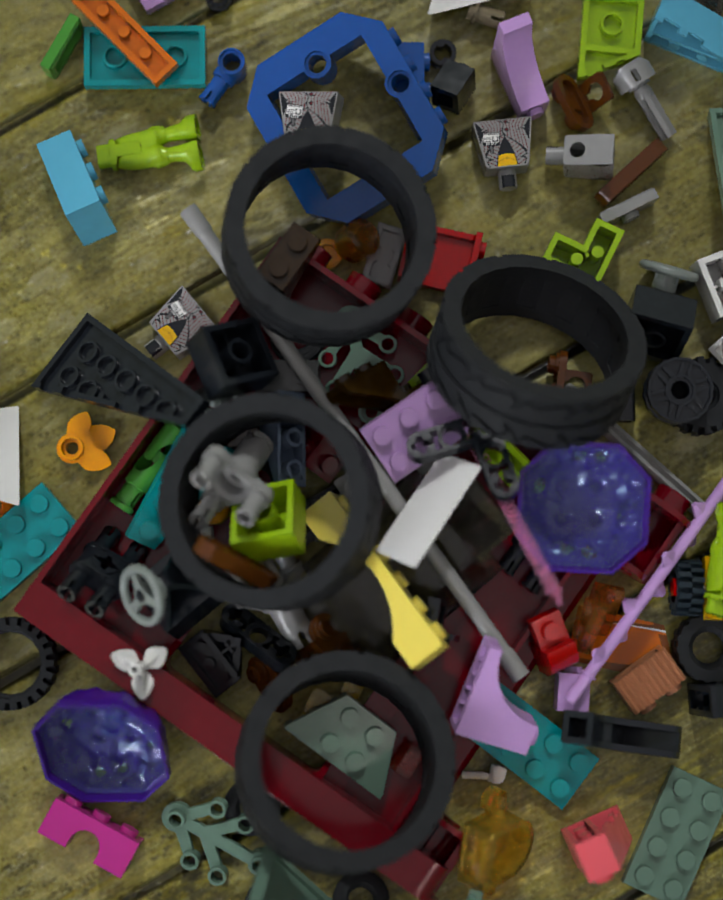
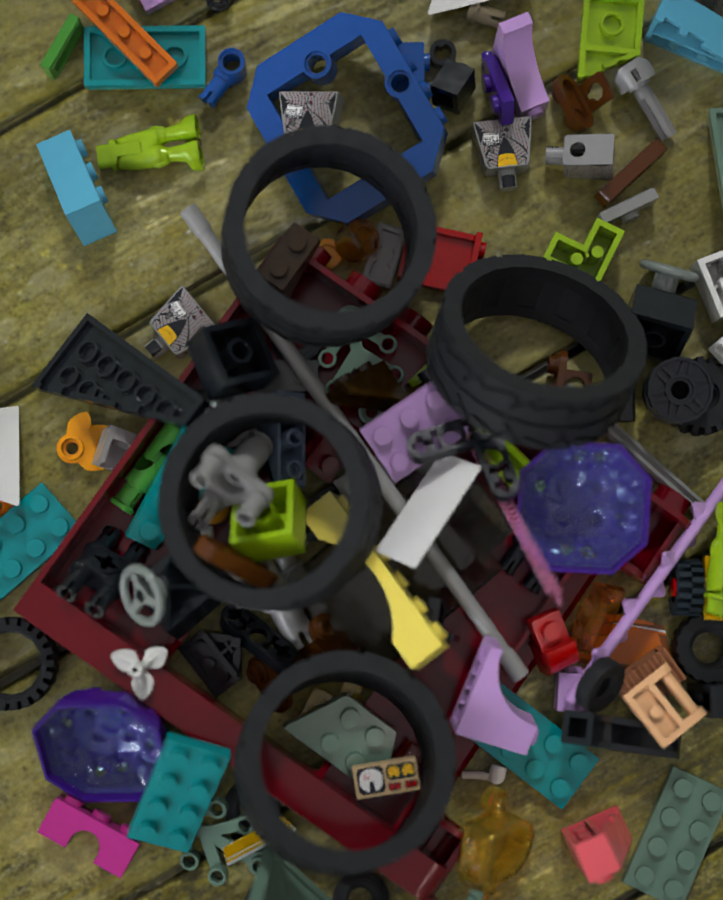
(112, 446): none -> light grey panel
(178, 792): none -> teal plate
(245, 846): none -> yellow sticker
(385, 777): none -> tile
(495, 84): none -> dark purple hinge
(600, 684): none -> black tyre
(655, 710): none -> light nougat plate

